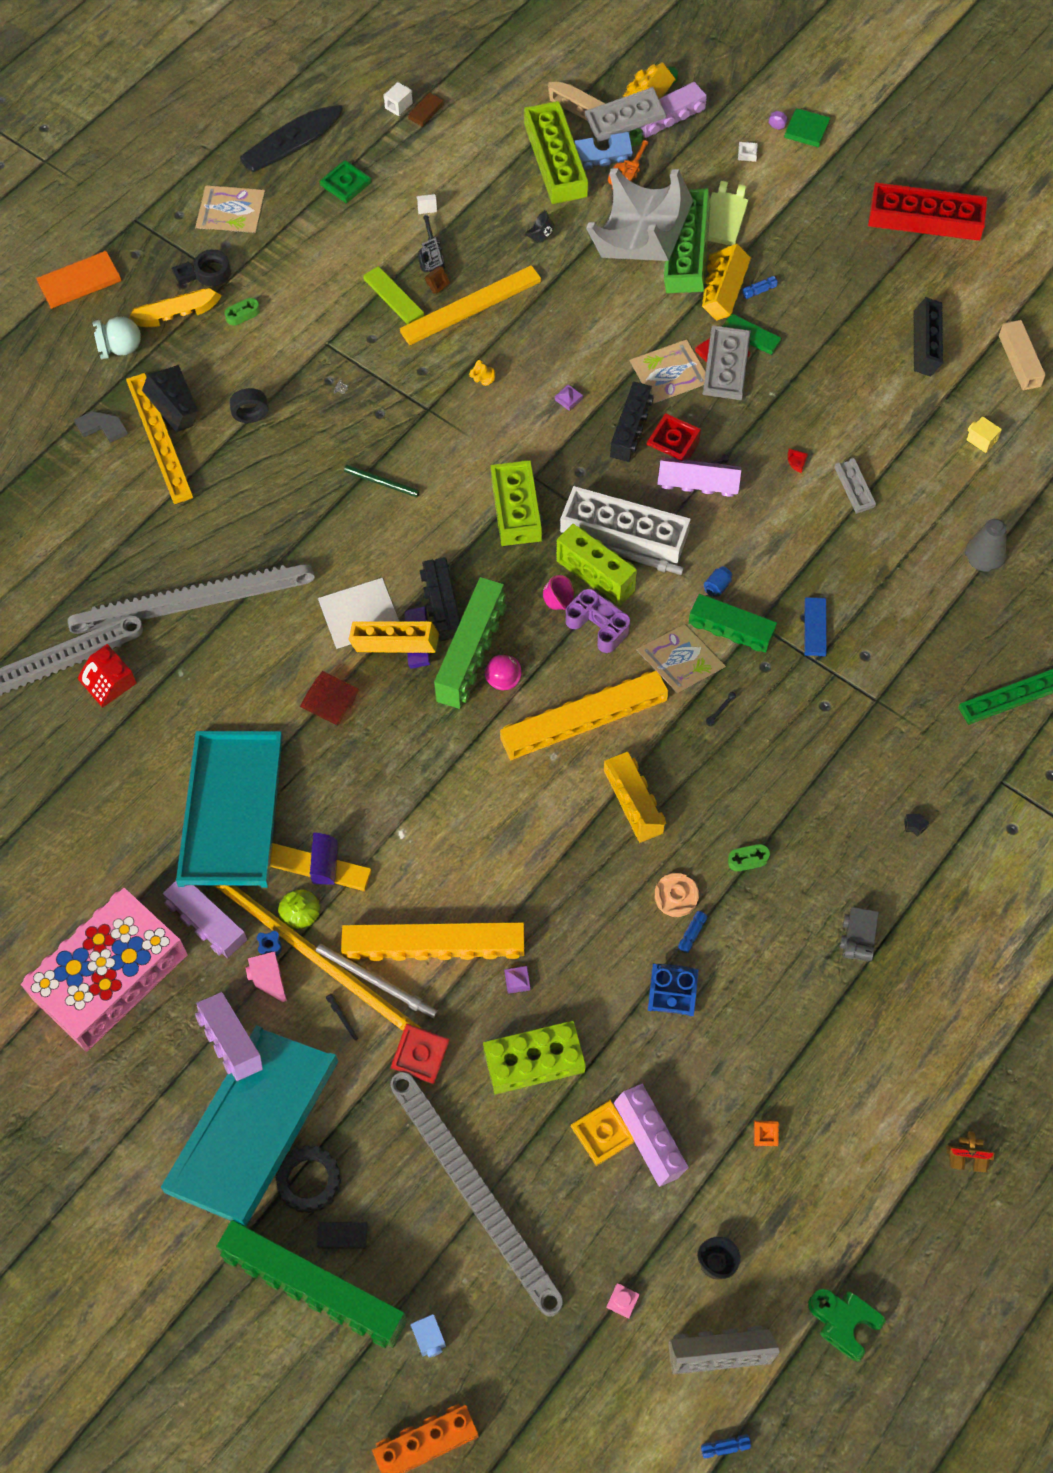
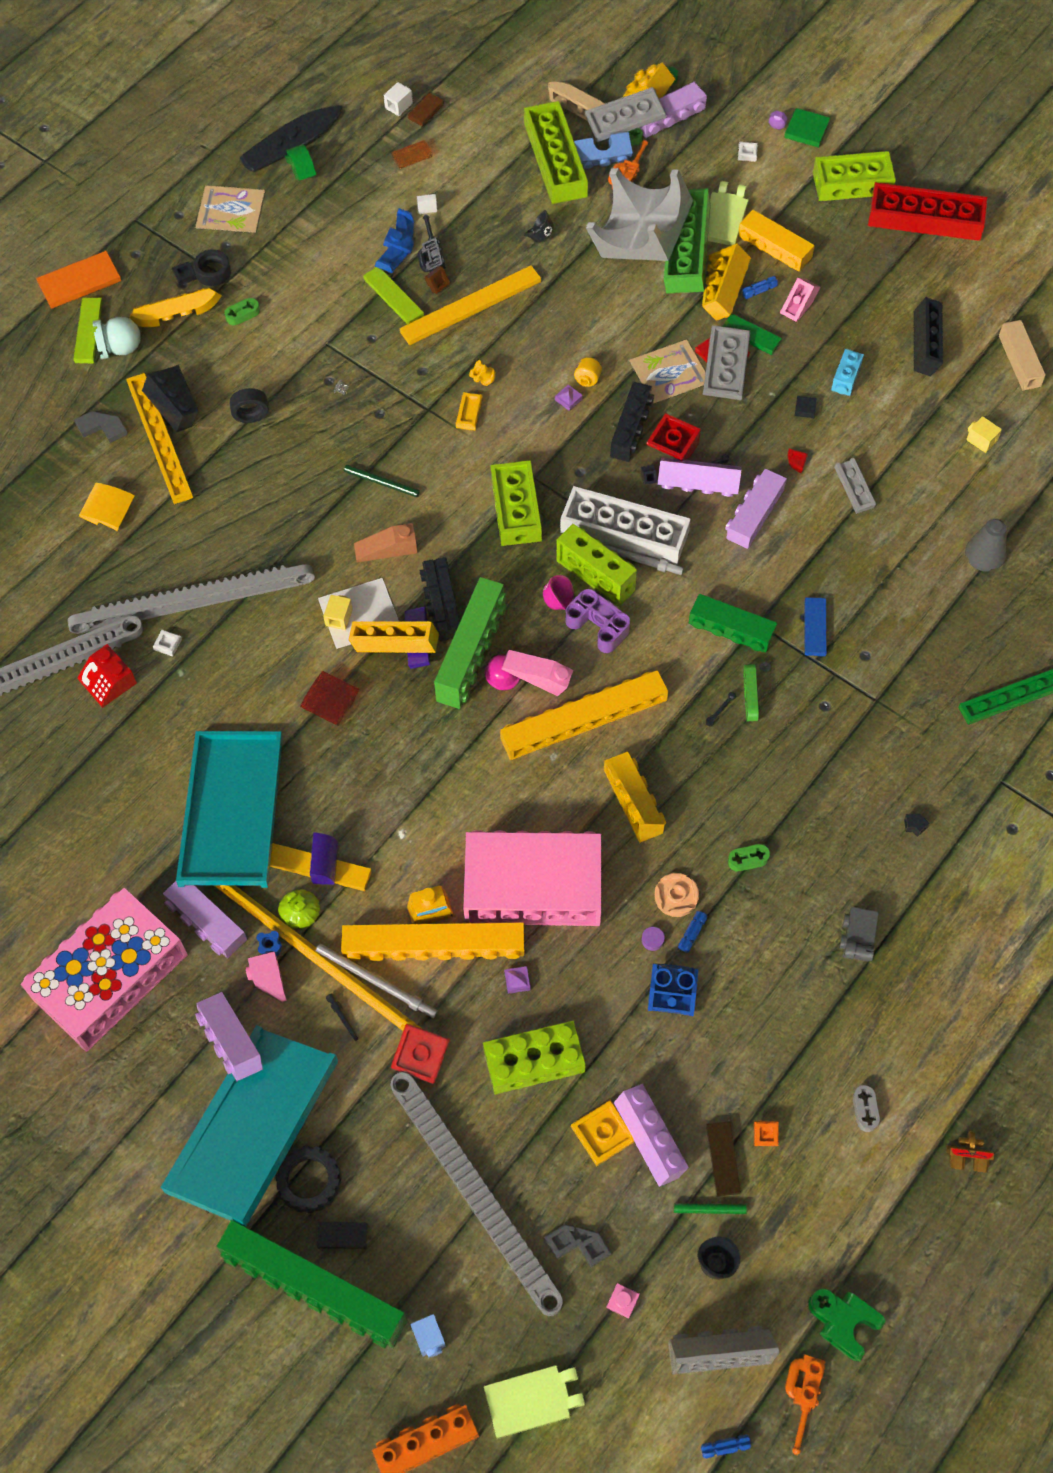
(85, 342): none -> lime tile
(106, 505): none -> yellow slope
(167, 643): none -> white tile
(300, 162): none -> green brick
(338, 612): none -> light yellow brick
(345, 181): green tile -> none
(388, 543): none -> nougat slope
(399, 242): none -> blue plate
(411, 154): none -> clear orange tile
(429, 906): none -> yellow torso
(469, 411): none -> yellow tile
(531, 1400): none -> yellowish green tile
(533, 878): none -> bright pink brick
(538, 671): none -> bright pink slope
(588, 372): none -> yellow head
(589, 1242): none -> dark grey tile
(648, 474): none -> black piece
(652, 938): none -> medium lavender tile
(680, 658): tan sticker -> none
(710, 1208): none -> green bar
(718, 581): blue brick -> none
(723, 1159): none -> dark brown tile
(750, 692): none -> bright green beam
(756, 508): none -> lavender brick
(776, 240): none -> yellow brick
(800, 299): none -> bright pink slope
(805, 407): none -> black tile
(807, 1394): none -> orange piece
(847, 372): none -> medium azure brick
(851, 175): none -> lime brick
(871, 1107): none -> light grey beam

